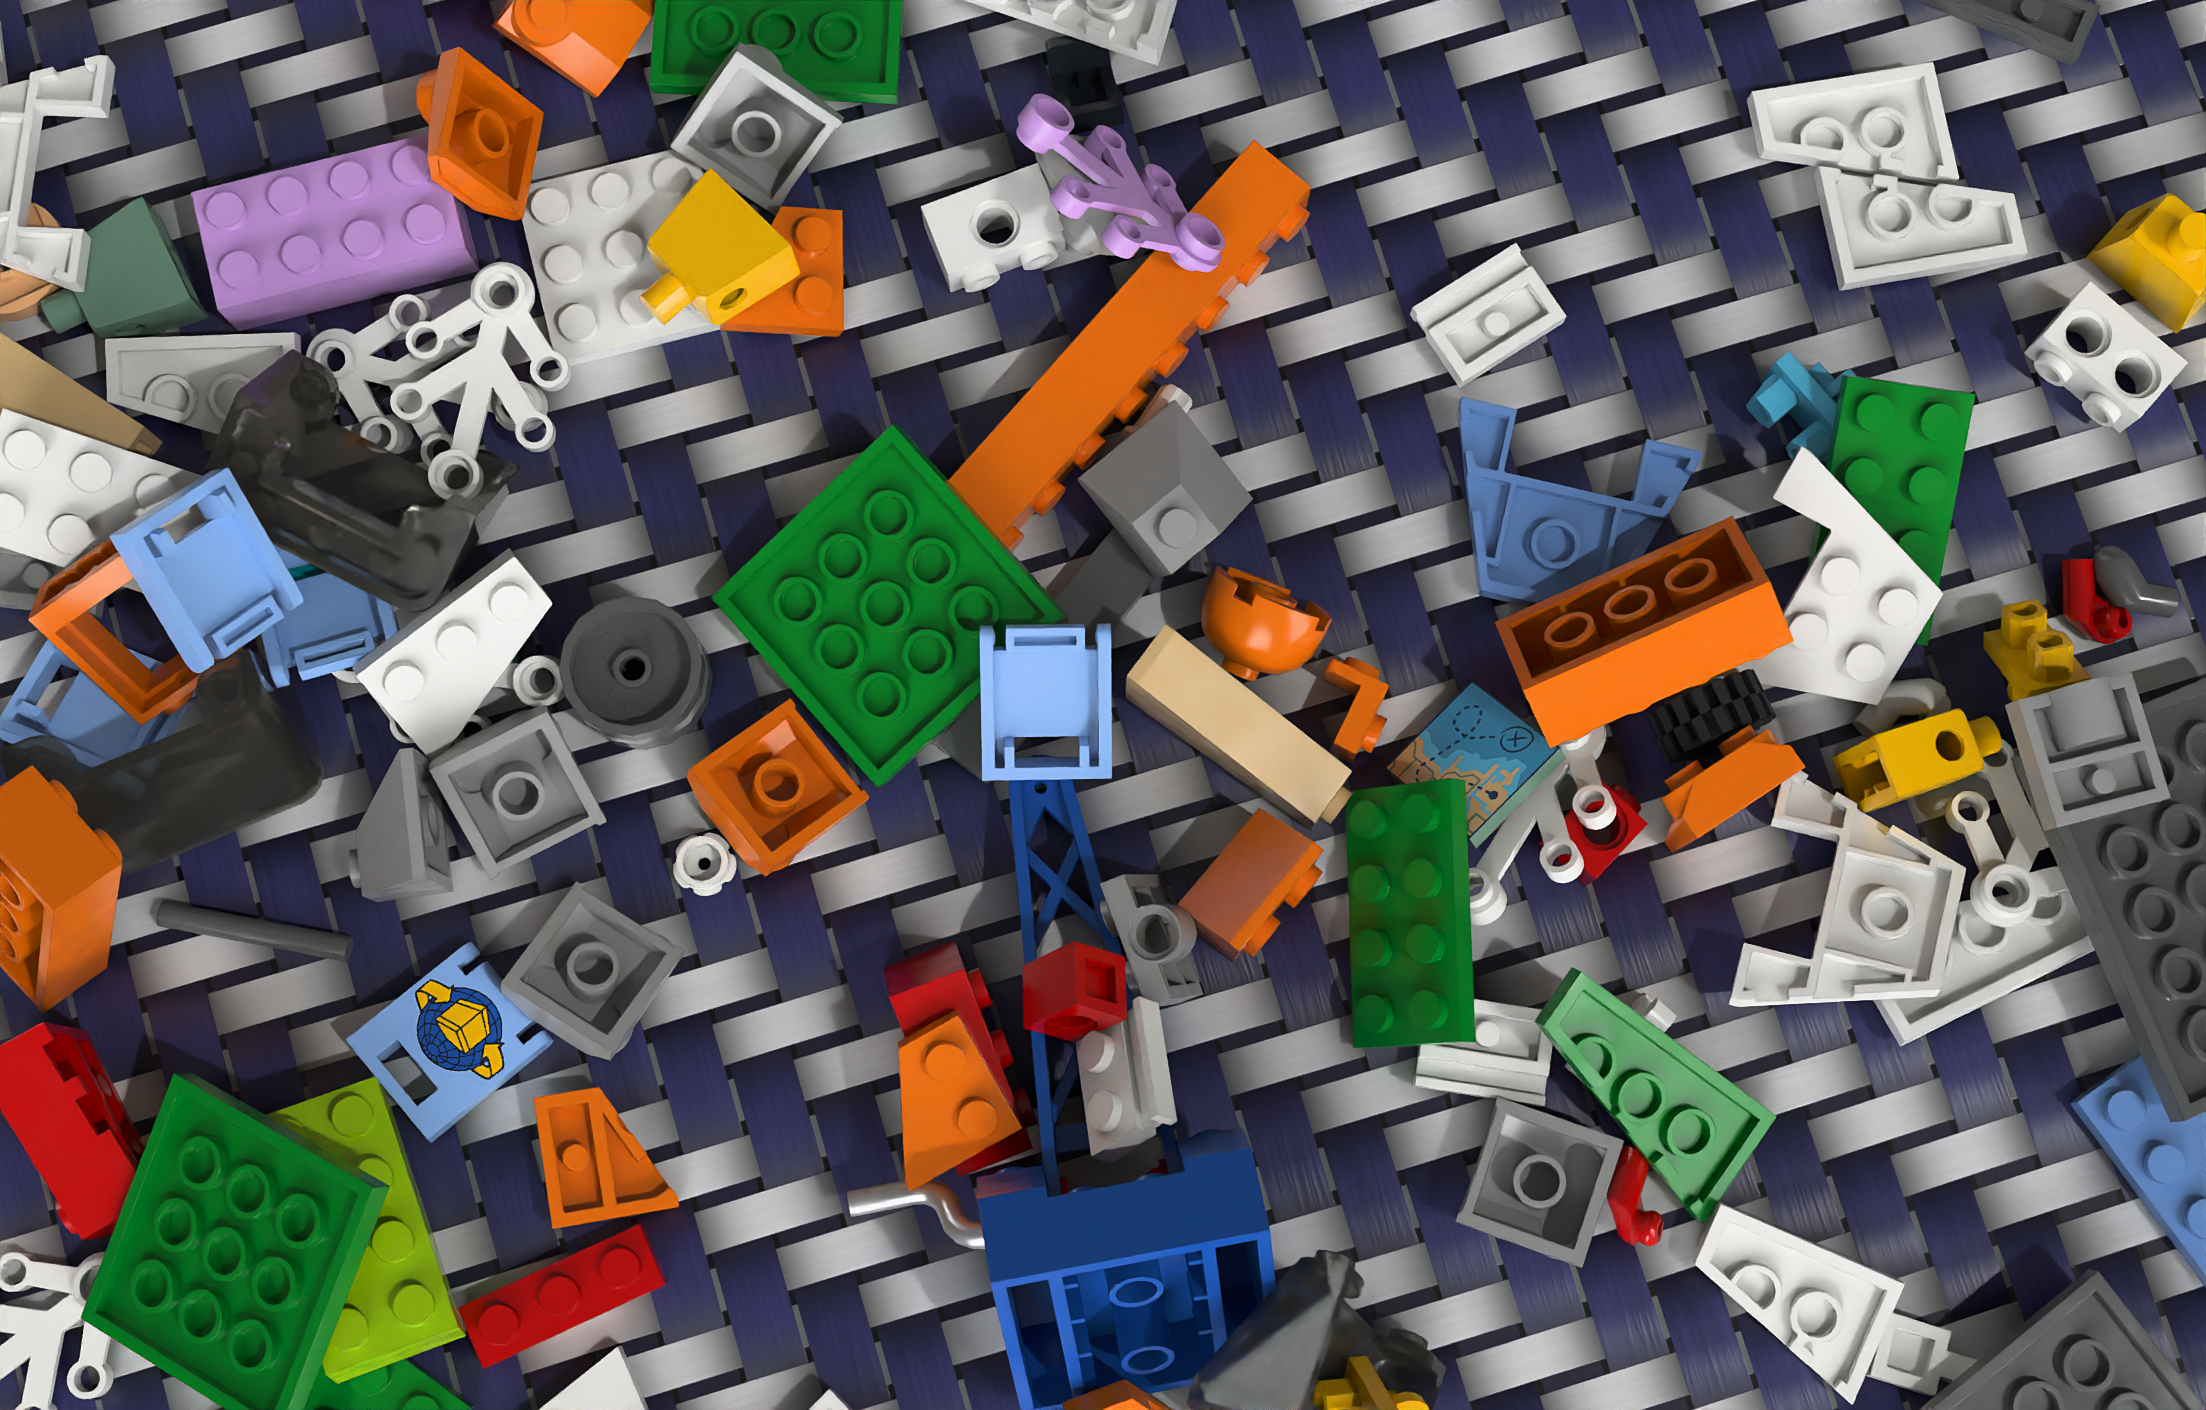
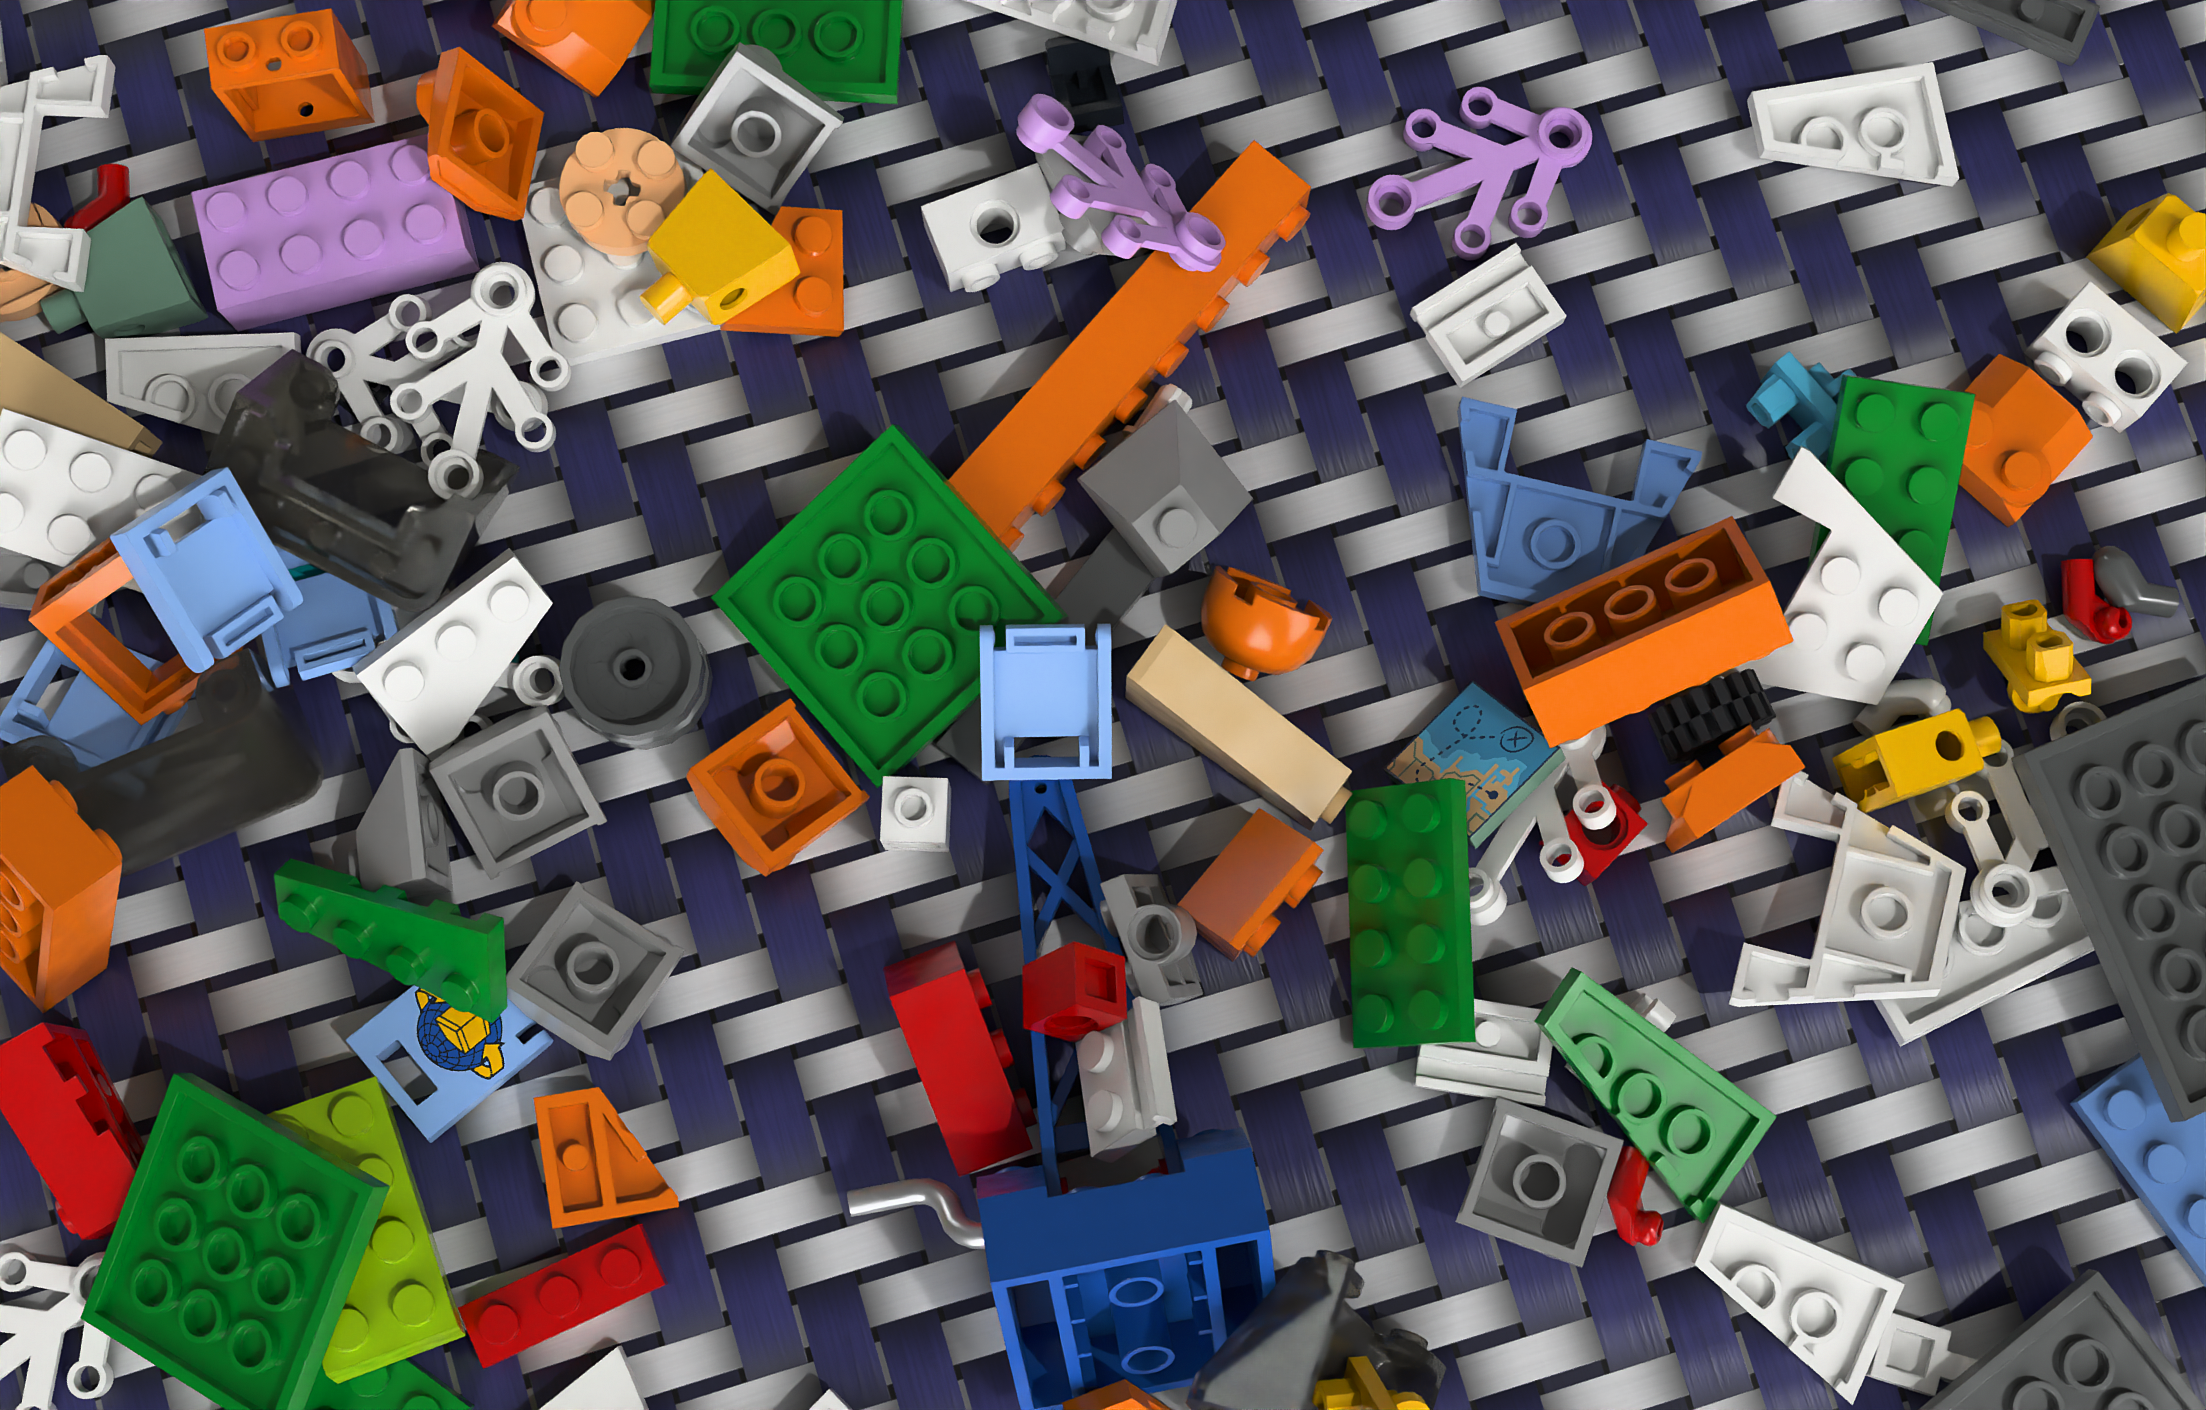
(113, 195): none -> red arm
(254, 931): dark grey bar -> none
(316, 70): none -> orange window
(413, 942): none -> green wing
(603, 161): none -> light nougat plate
(687, 868): white plate -> none
(915, 814): none -> white brick
(947, 1100): orange wing -> none
(1362, 723): orange bracket -> none
(1486, 165): none -> lavender plant
(1910, 231): white wing -> none
(2017, 438): none -> orange slope
(2087, 750): light grey plate -> none

